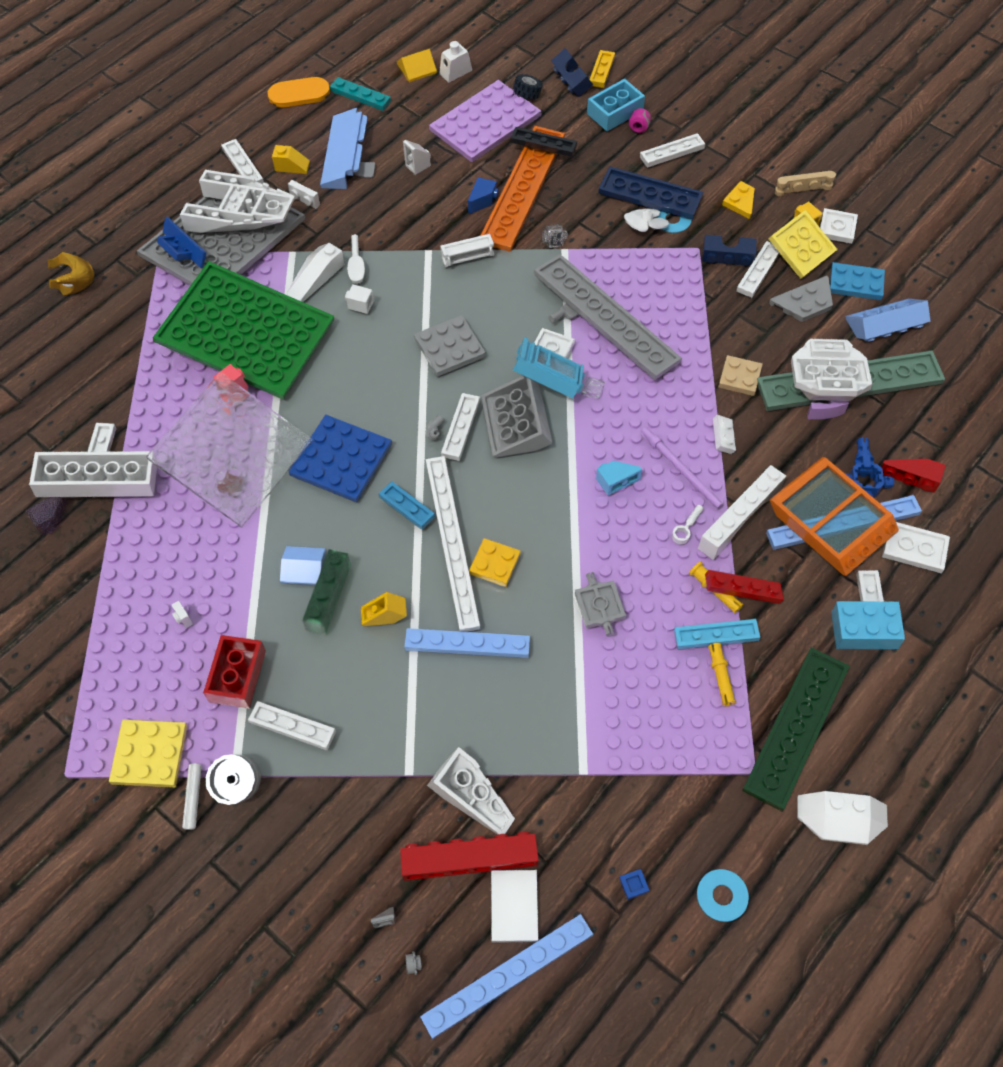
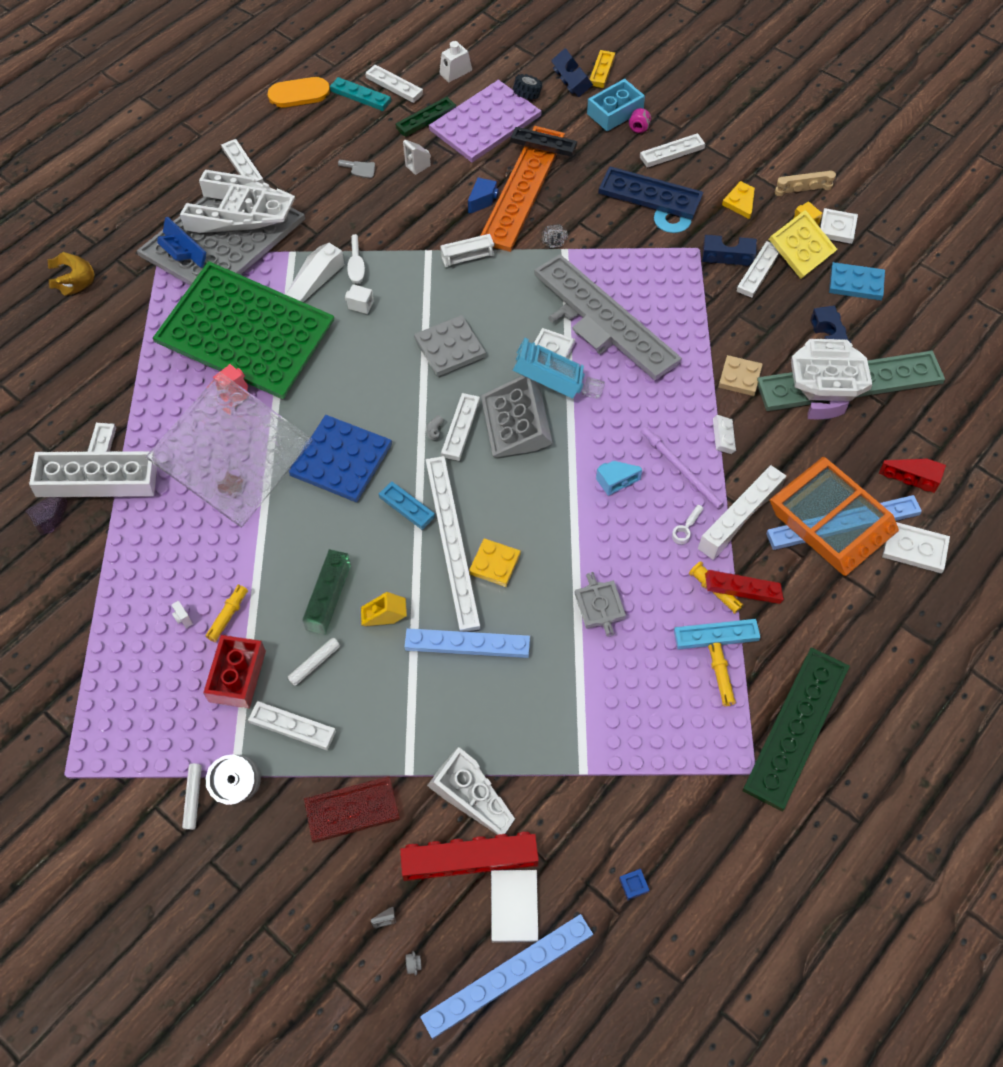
(148, 753): light yellow plate -> none
(230, 607): none -> yellow pin
(289, 160): yellow slope -> none
(301, 565): light blue slope -> none
(304, 194): white plate -> none
(313, 661): none -> white axle
(343, 148): light blue slope -> none
(351, 809): none -> clear red plate
(394, 83): none -> white plate
(417, 65): yellow slope -> none
(425, 116): none -> dark green plate
(593, 334): none -> light grey hinge
(644, 218): white piece -> none
(722, 912): medium azure gear -> none
(806, 300): light grey wing -> none
(828, 321): none -> dark blue arch
(842, 816): white wedge -> none
(865, 466): blue piece -> none
(867, 625): medium azure brick -> none
(869, 586): white plate -> none
(889, 318): light blue slope -> none

